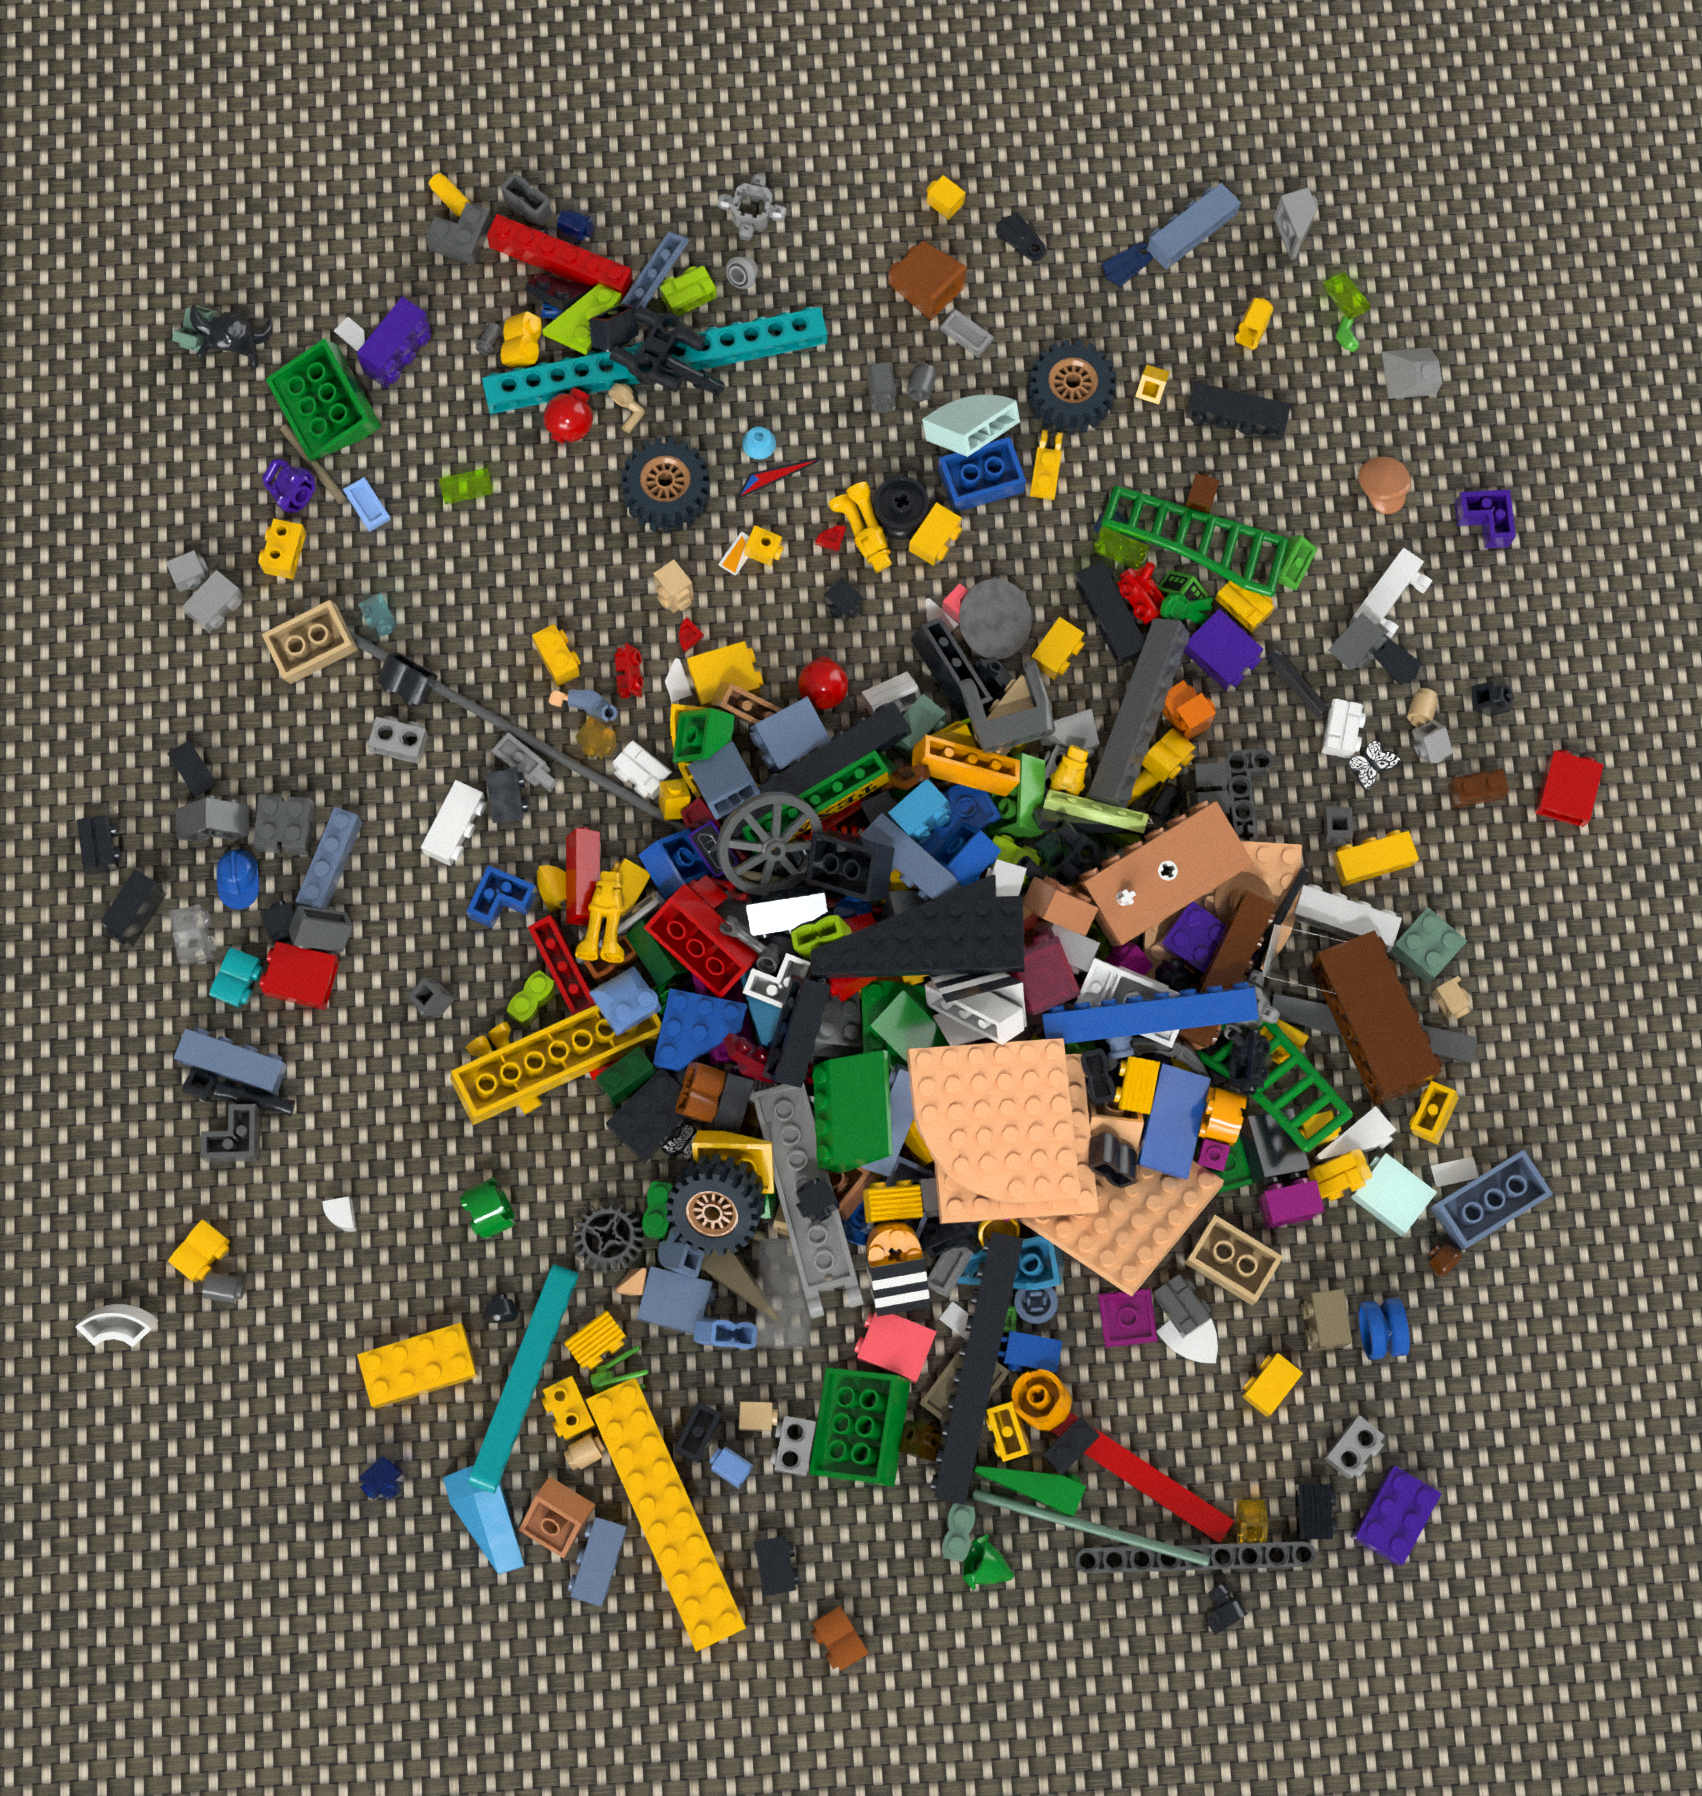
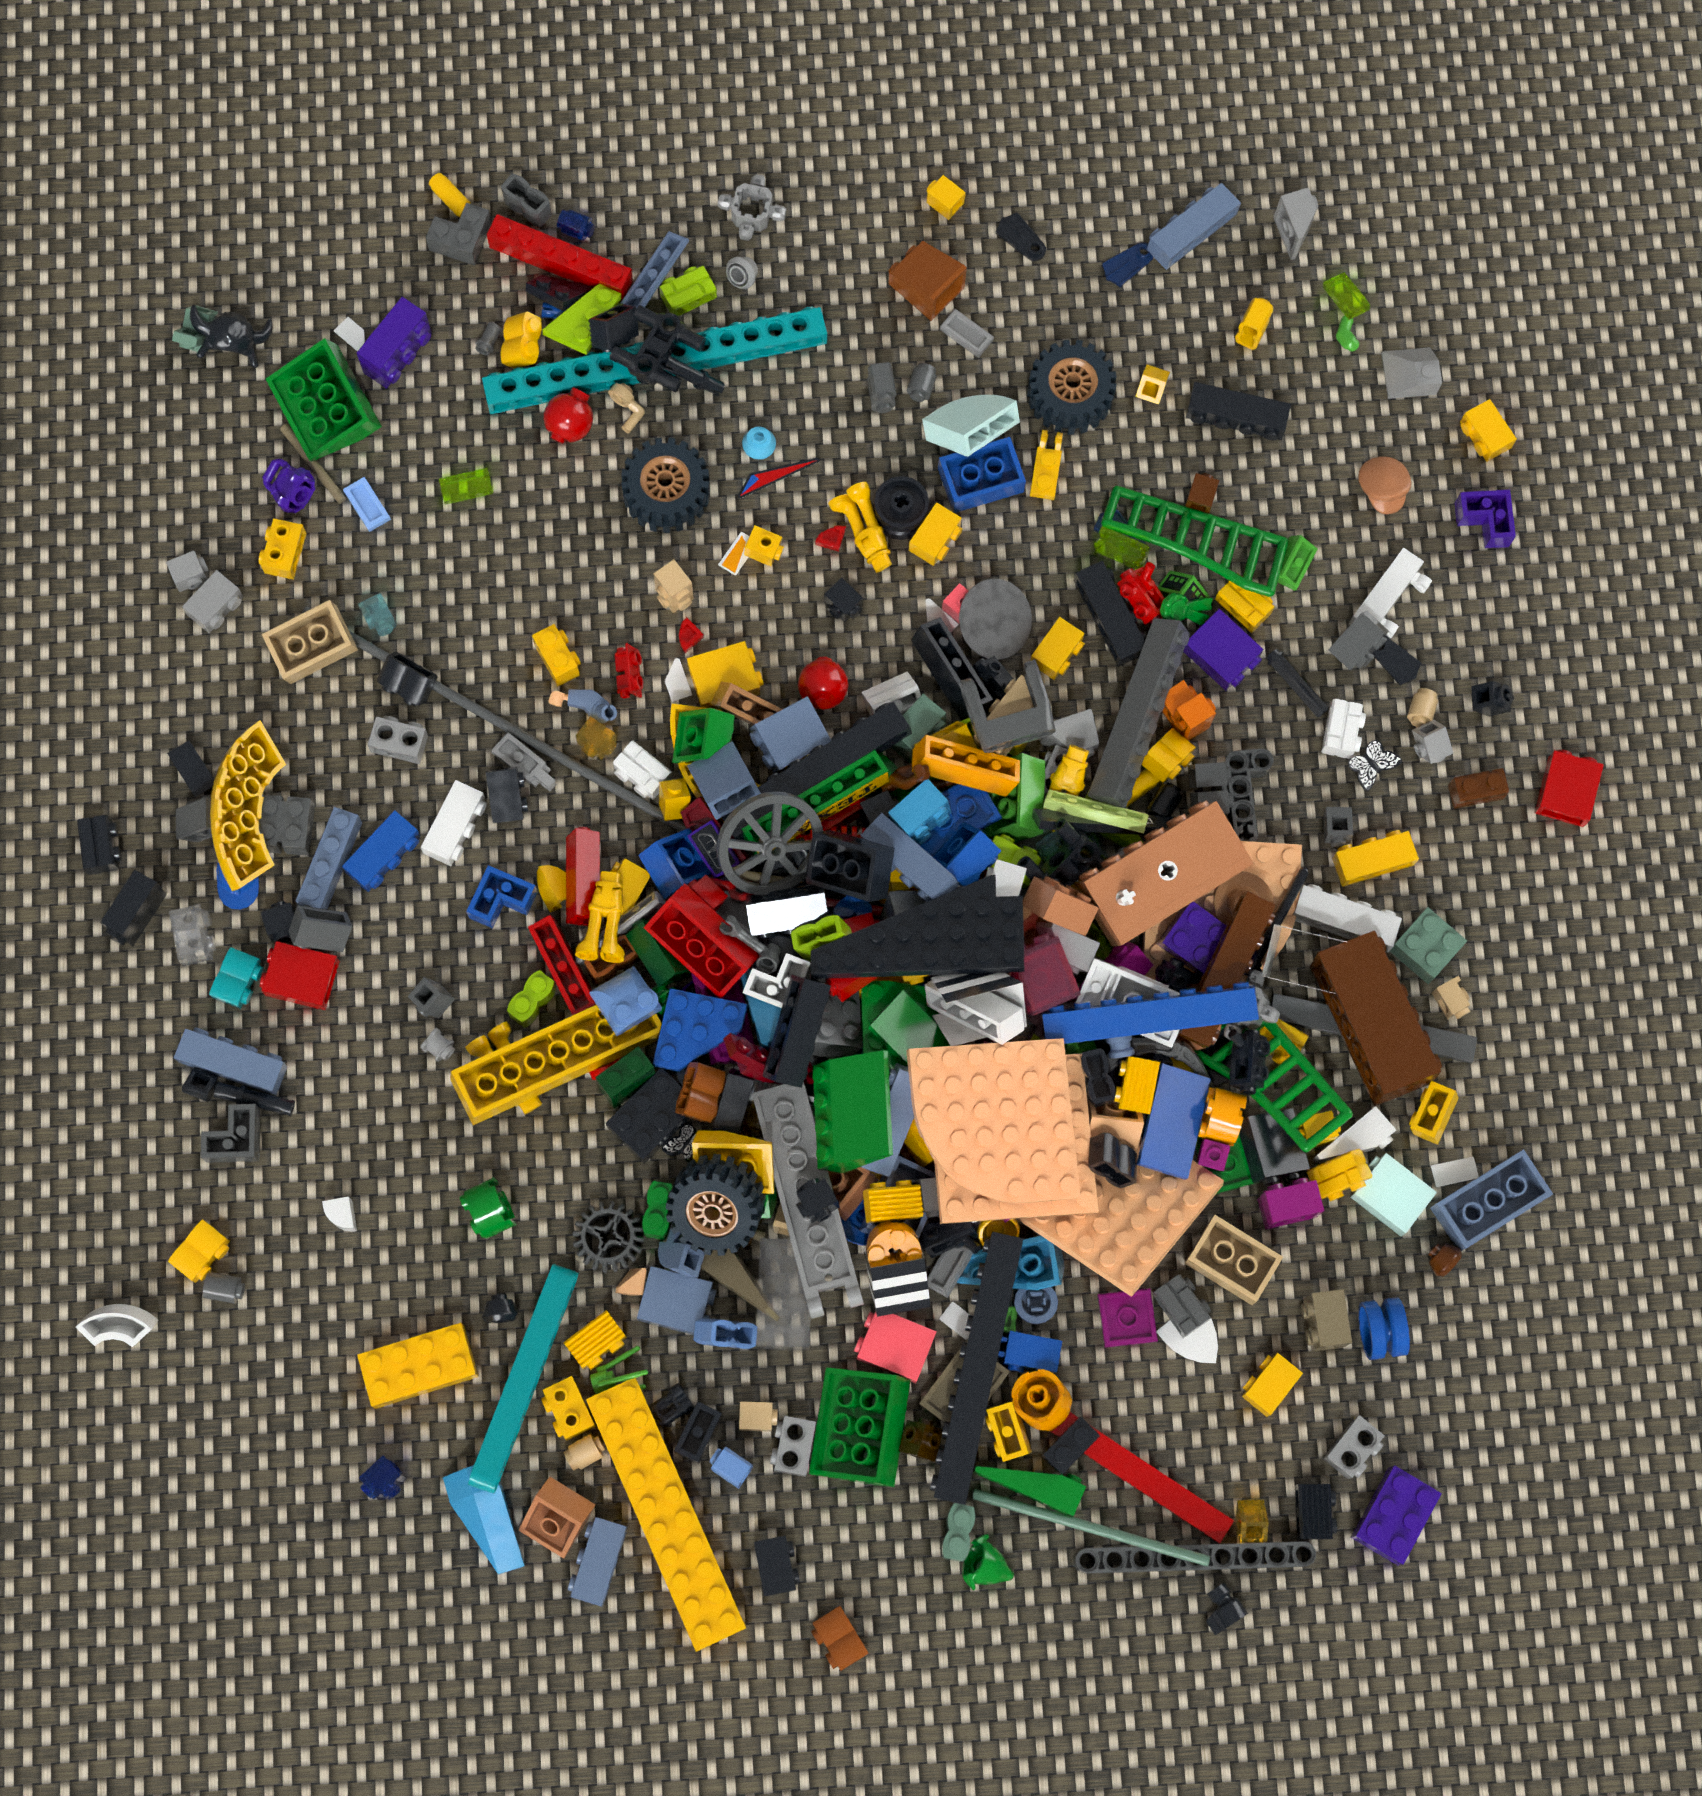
(238, 805): none -> yellow brick
(382, 851): none -> blue brick
(438, 1045): none -> light grey brick
(680, 1400): none -> black piece
(1487, 430): none -> yellow brick

